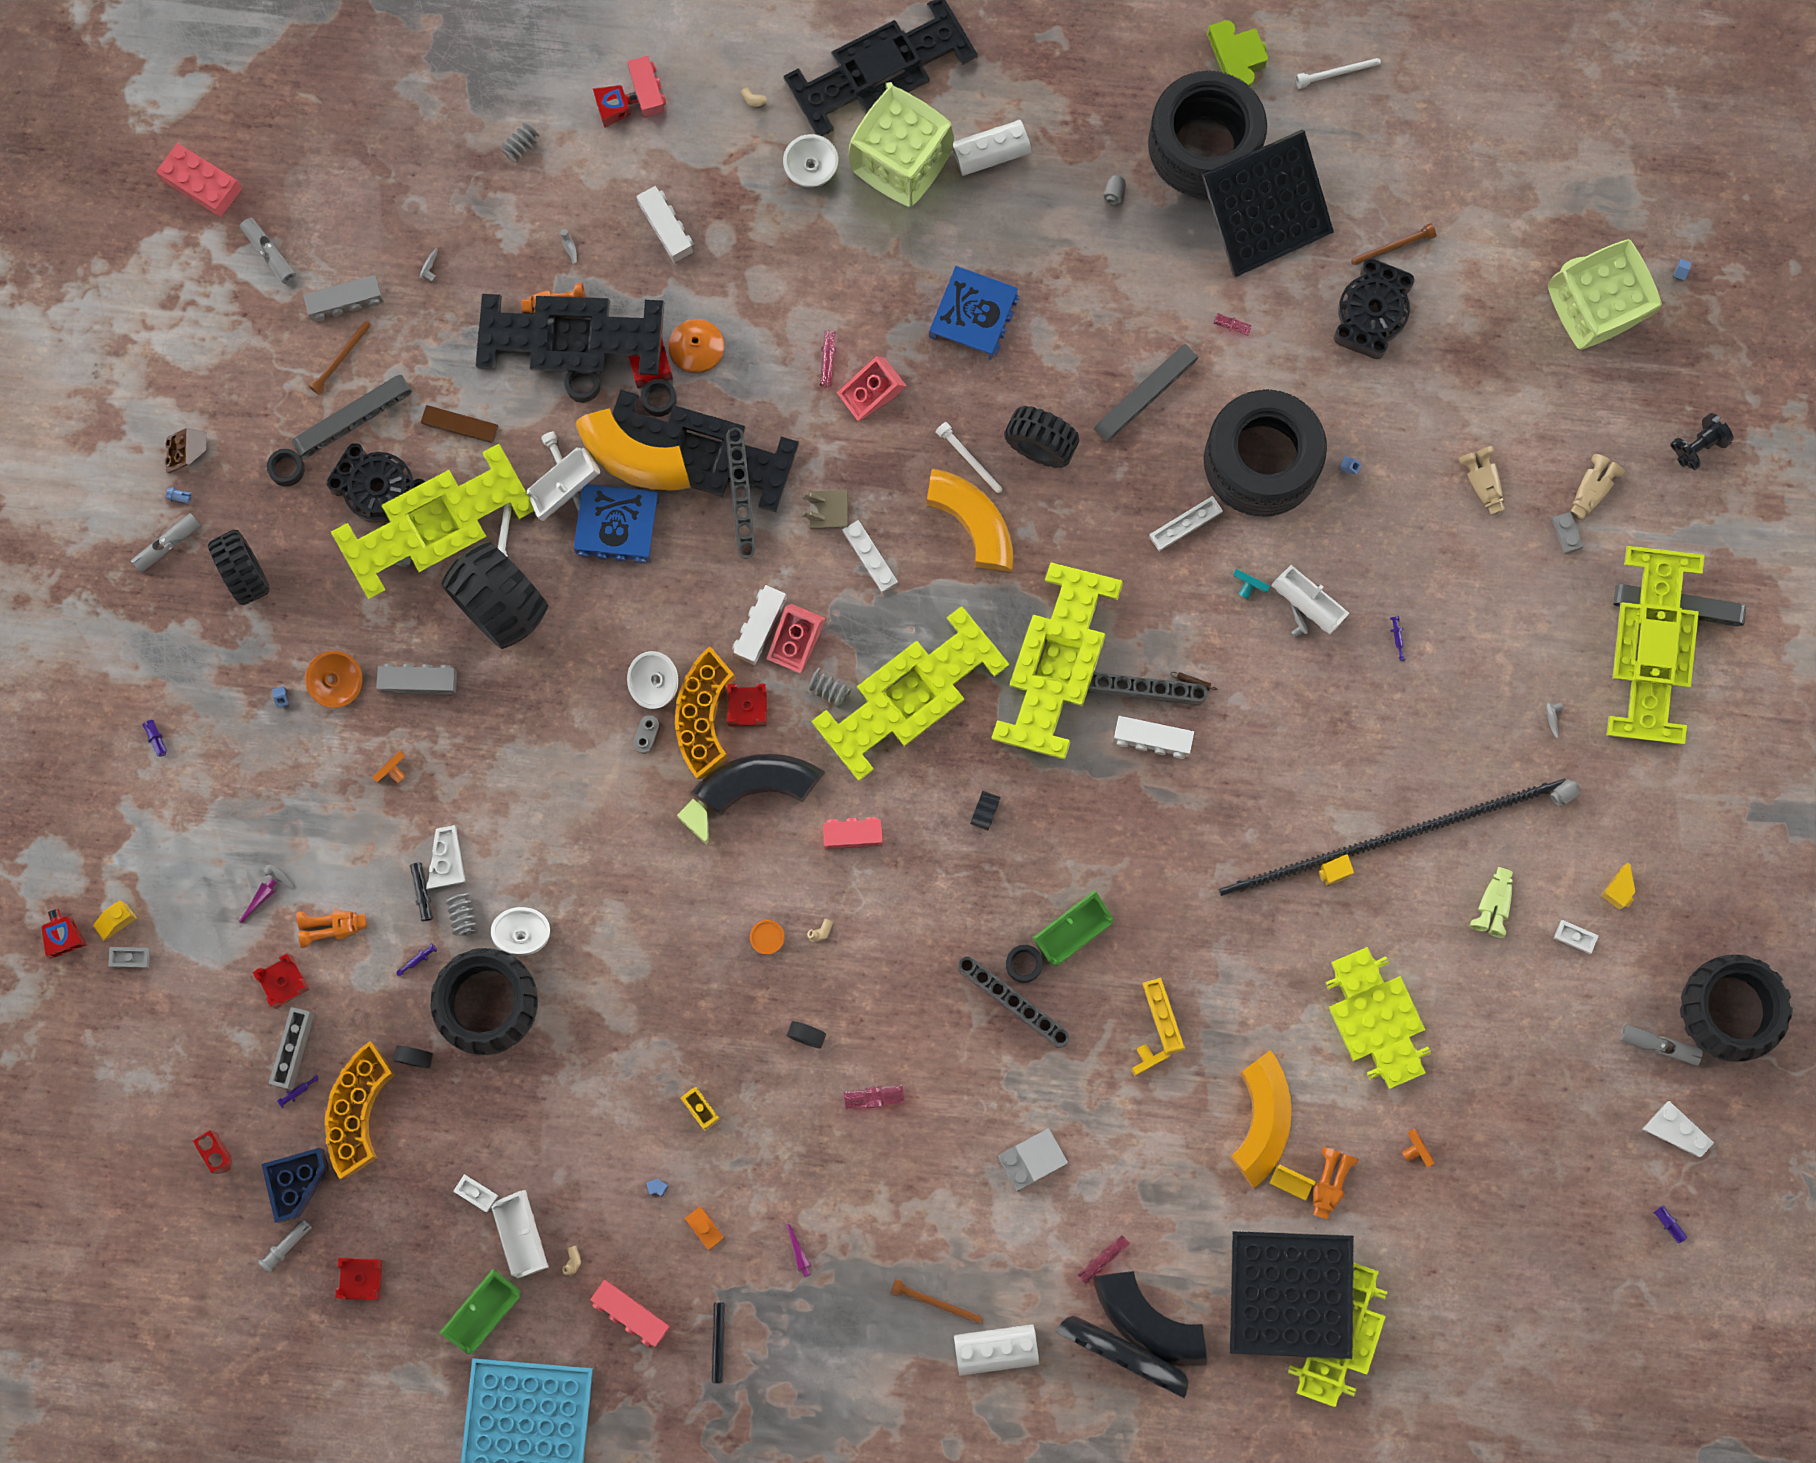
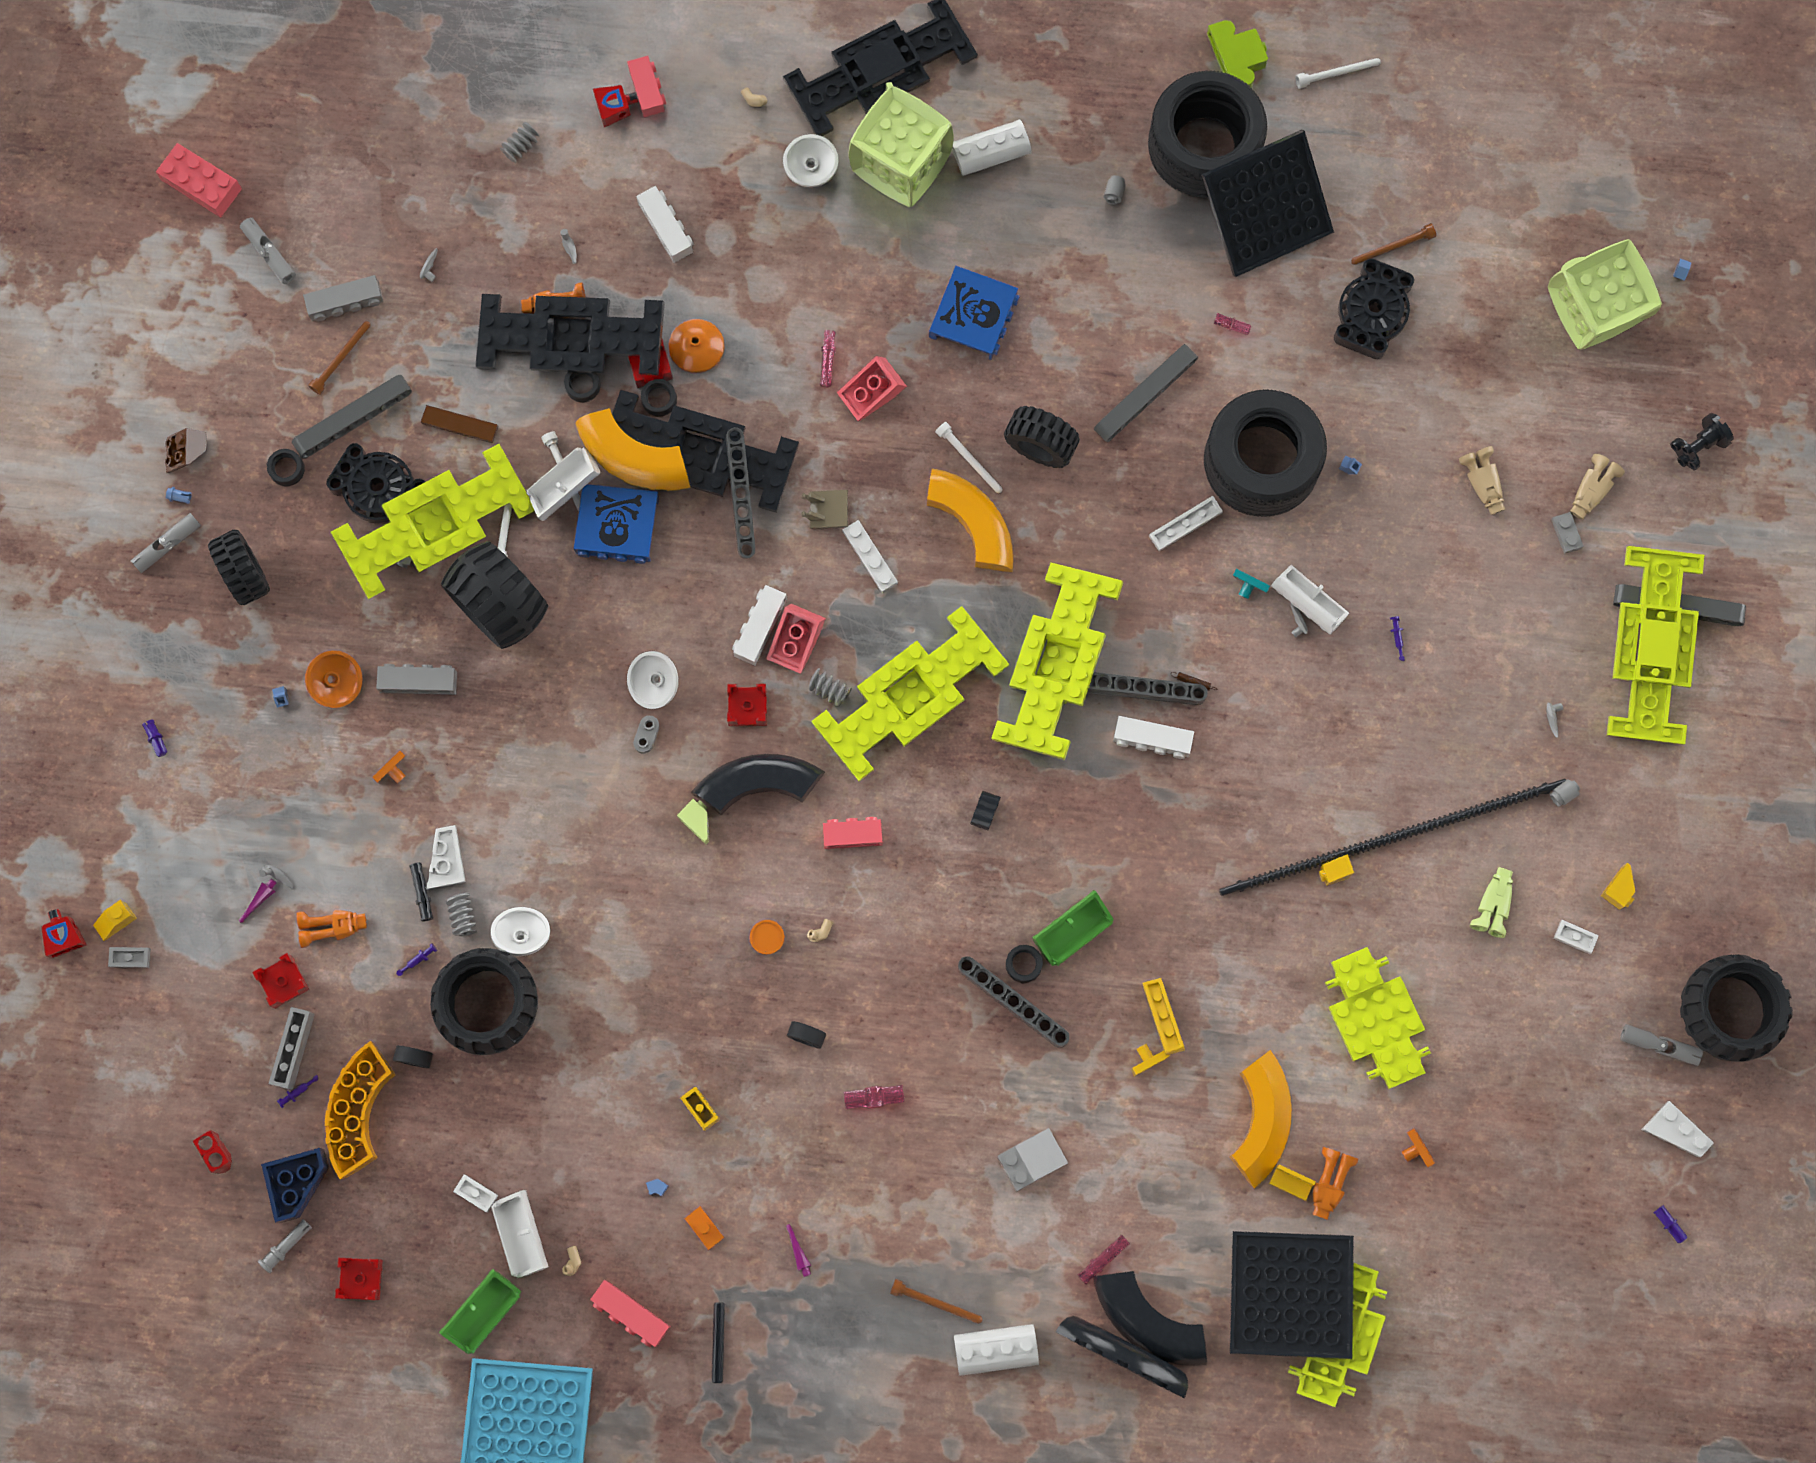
(697, 712): light orange brick -> none

